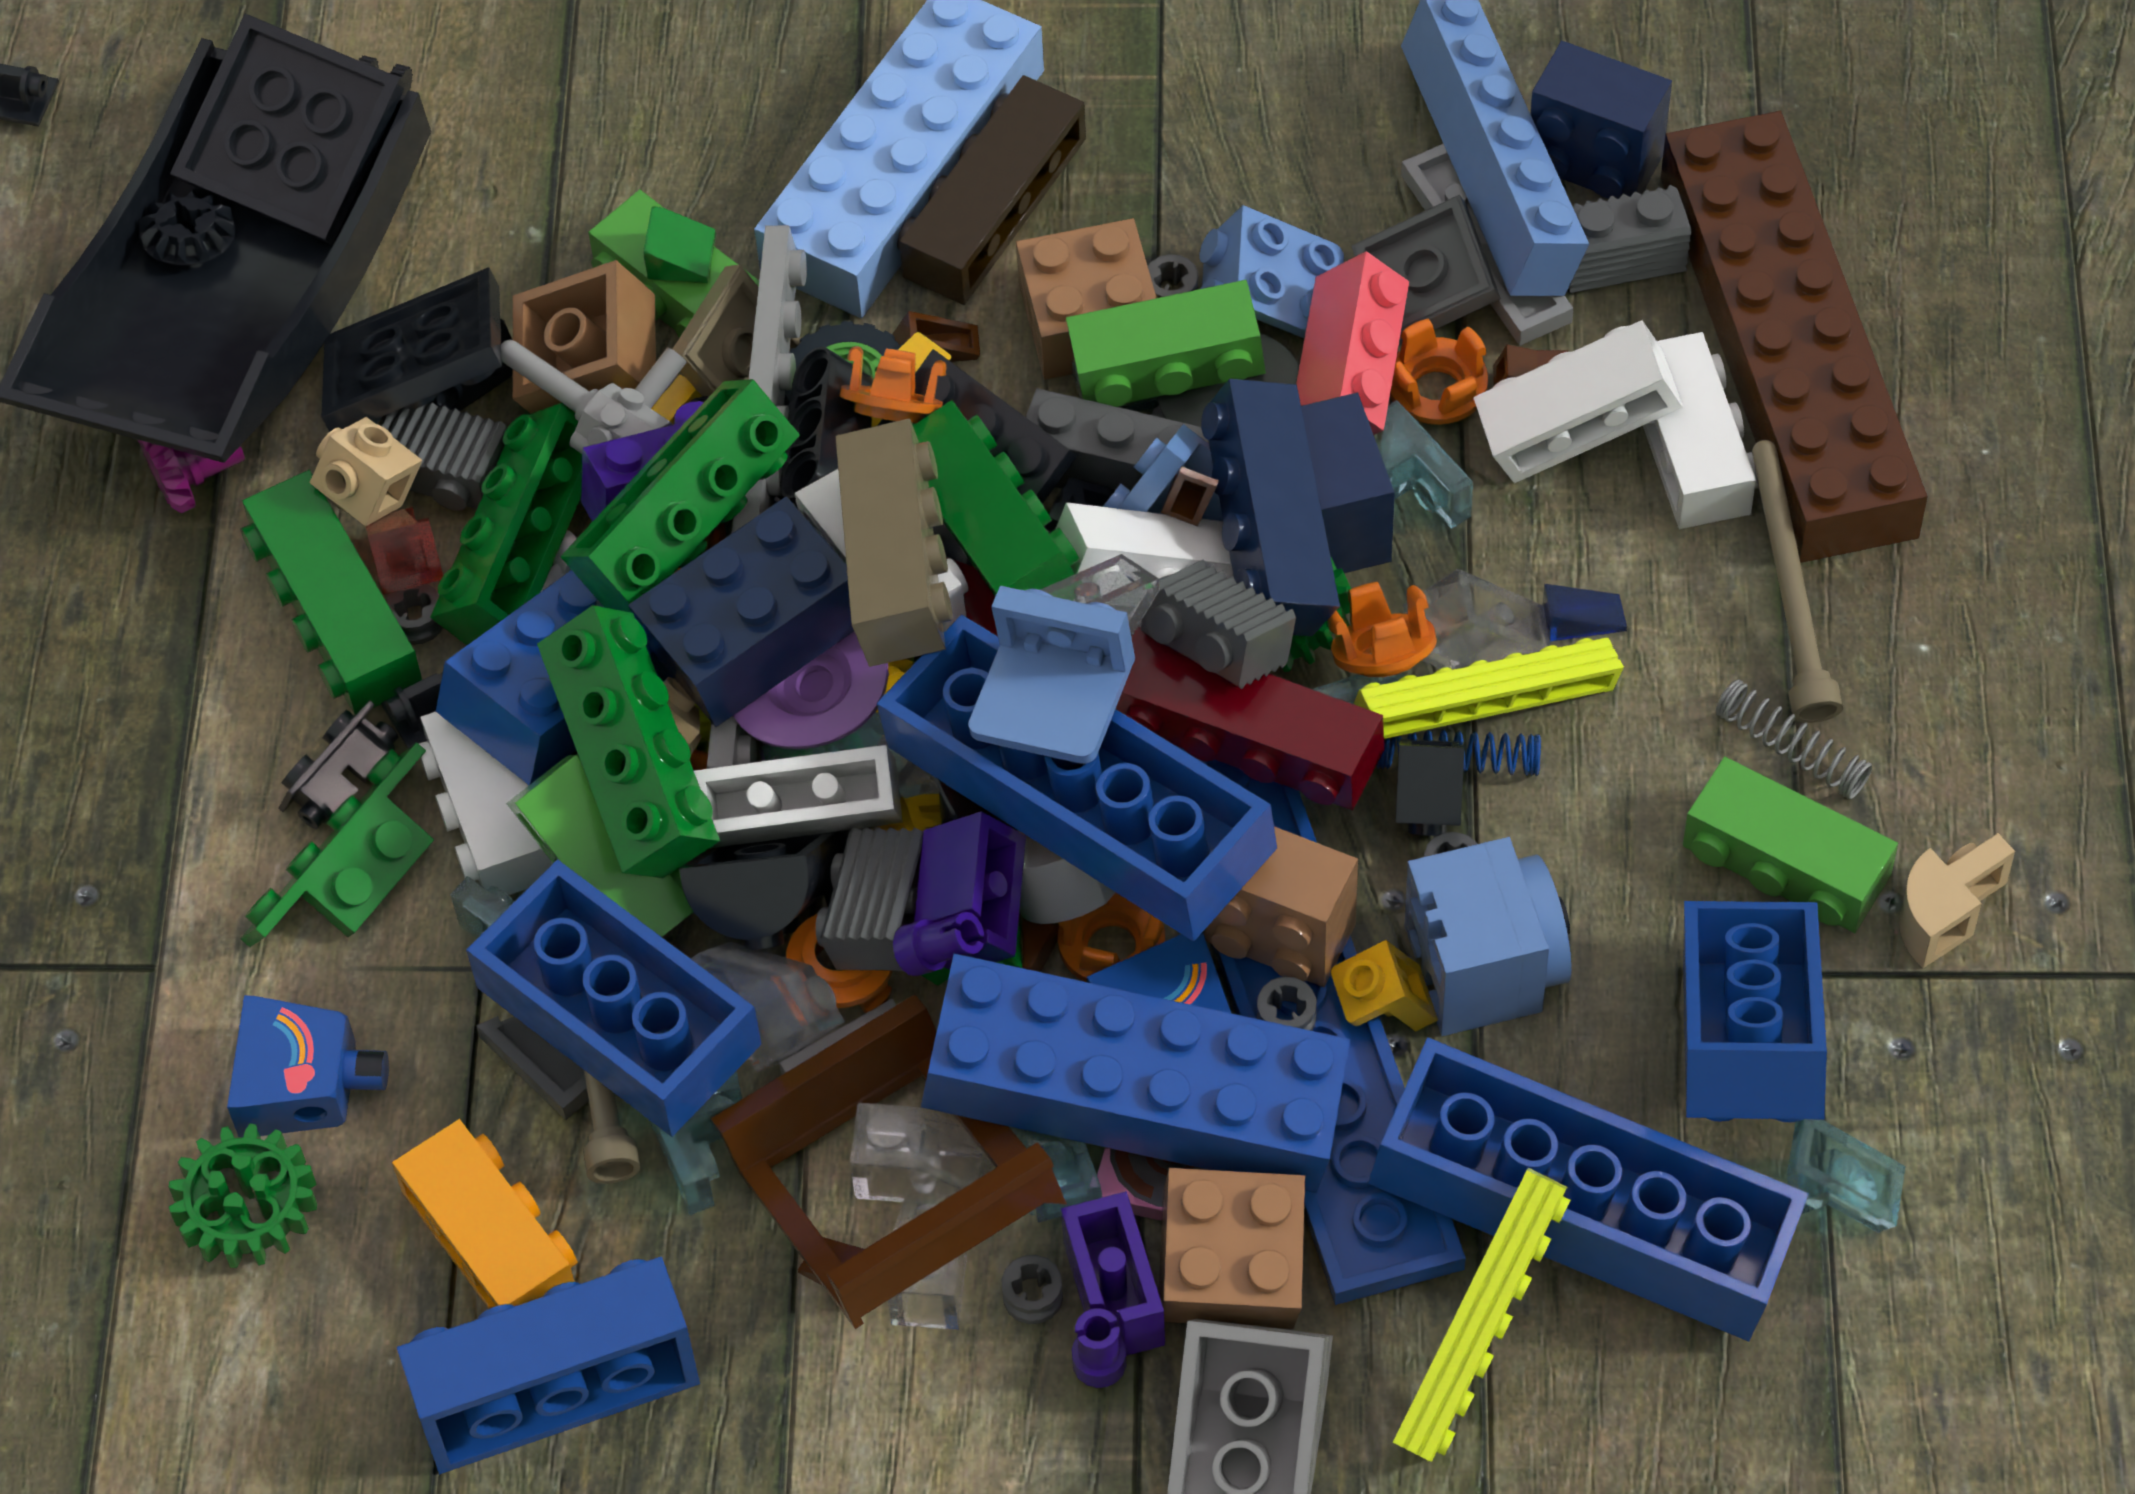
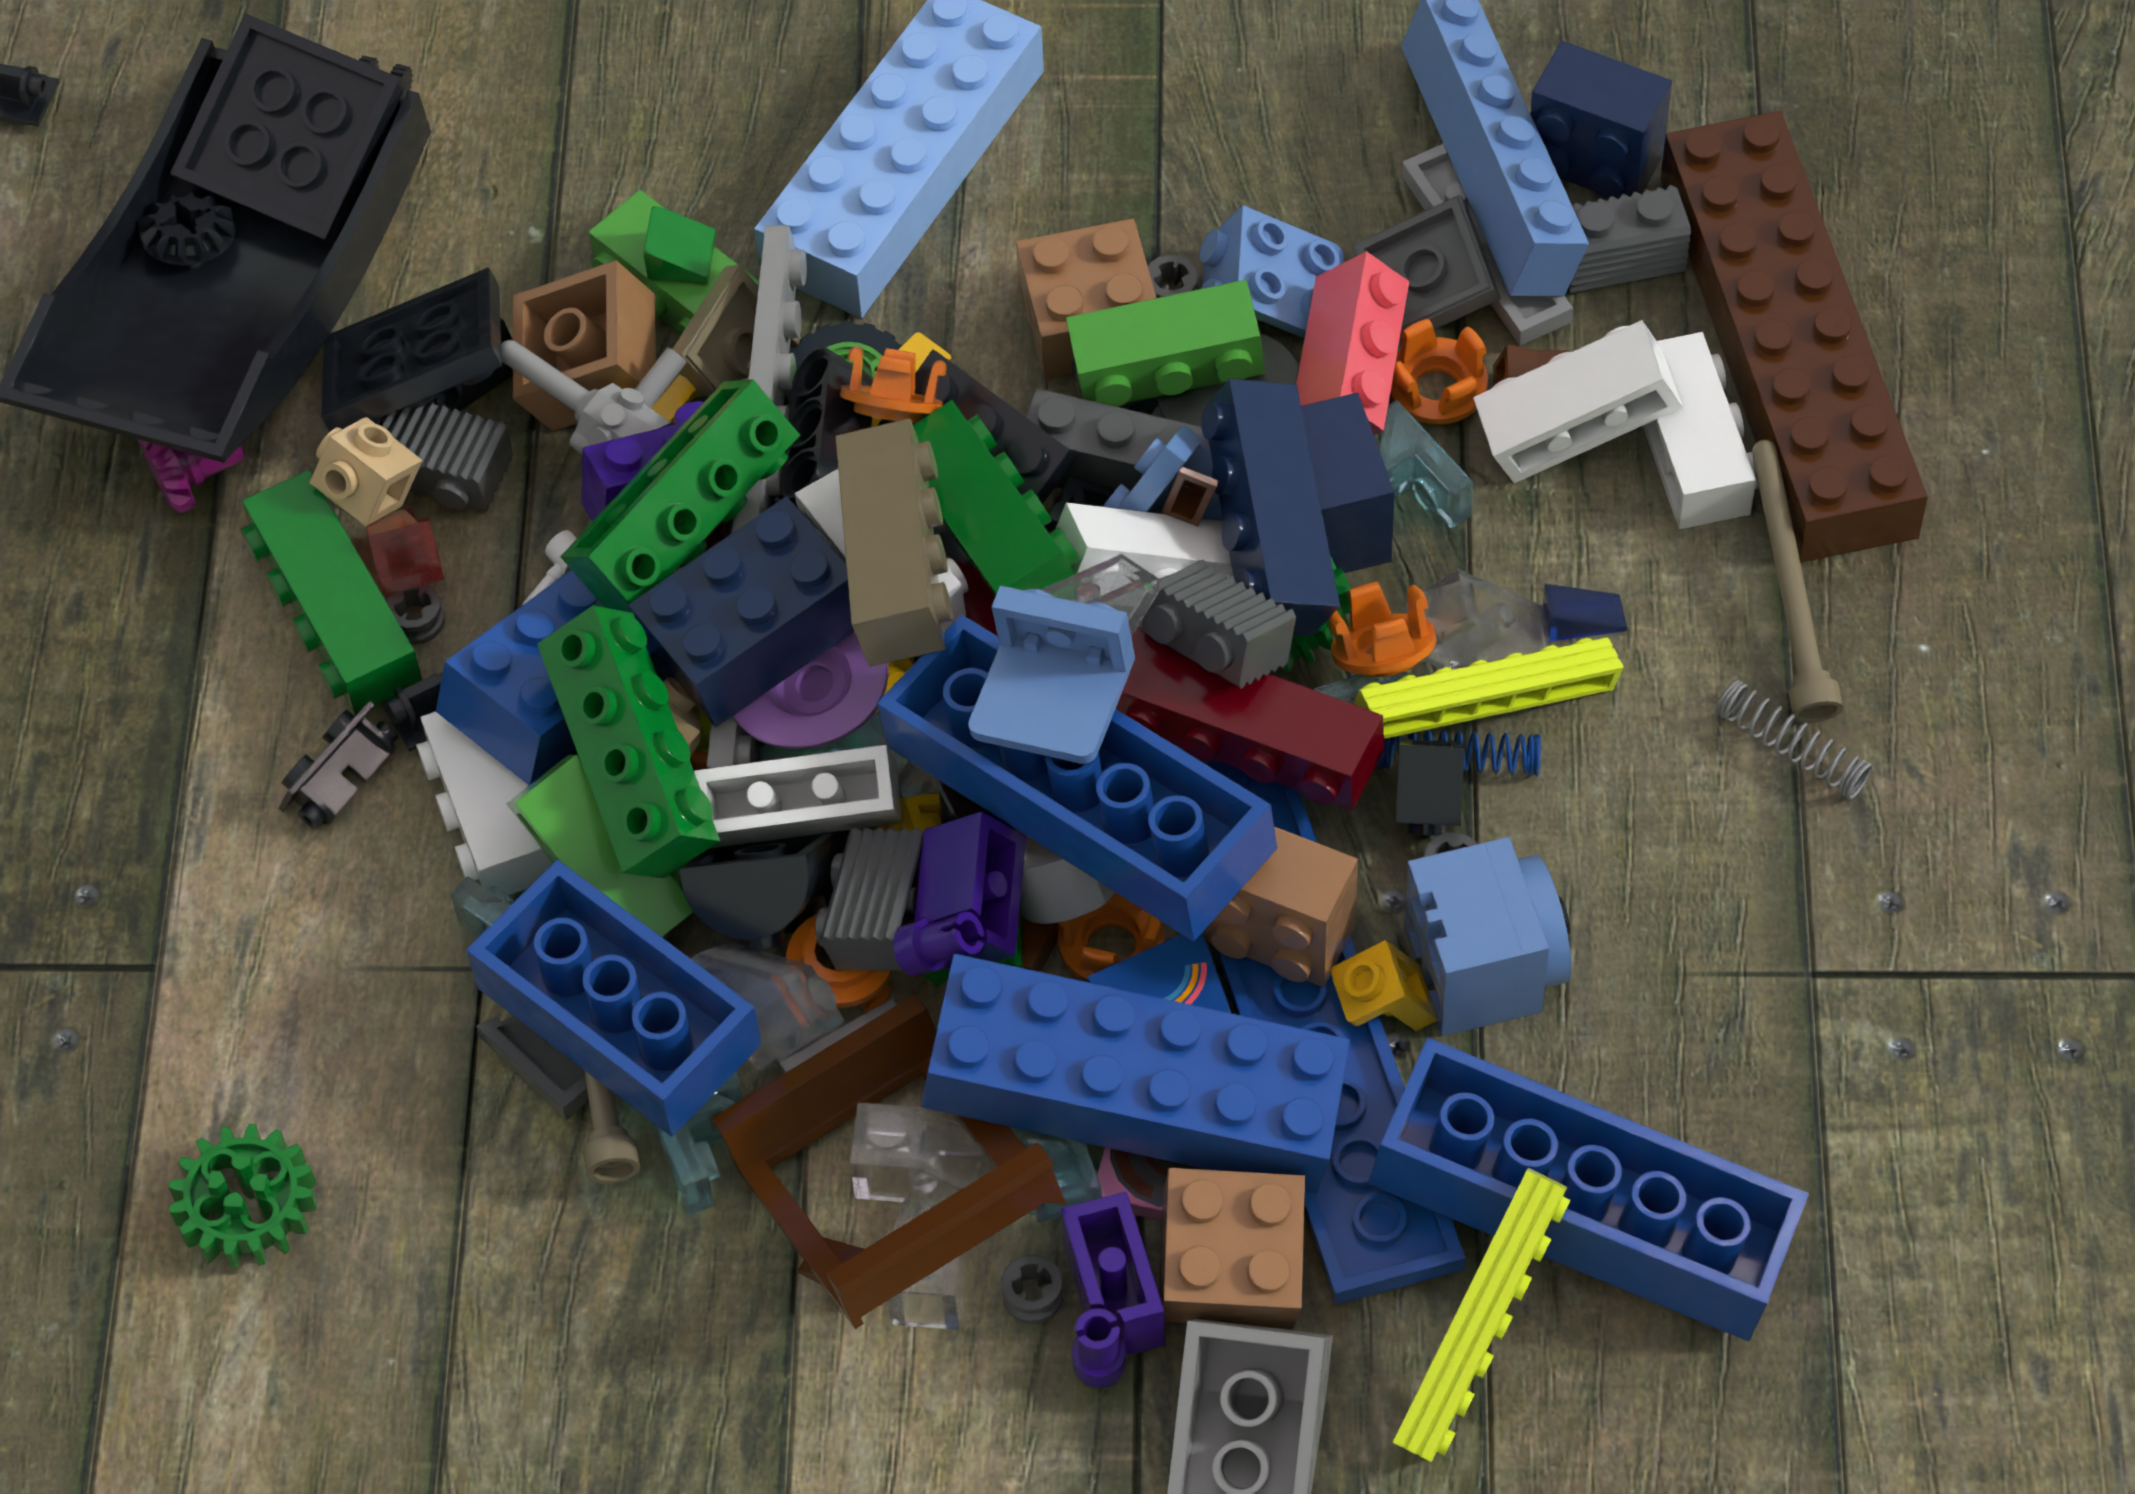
(297, 1067): blue torso -> none
(358, 860): green bracket -> none
(483, 1219): light orange brick -> none
(516, 525): green brick -> none
(549, 1363): blue brick -> none
(953, 336): reddish brown piece -> none
(991, 189): dark brown brick -> none
(1290, 990): dark grey bush -> none
(1753, 1011): blue brick -> none
(1789, 844): bright green brick -> none
(1845, 1175): clear light blue slope -> none
(1945, 899): tan brick -> none

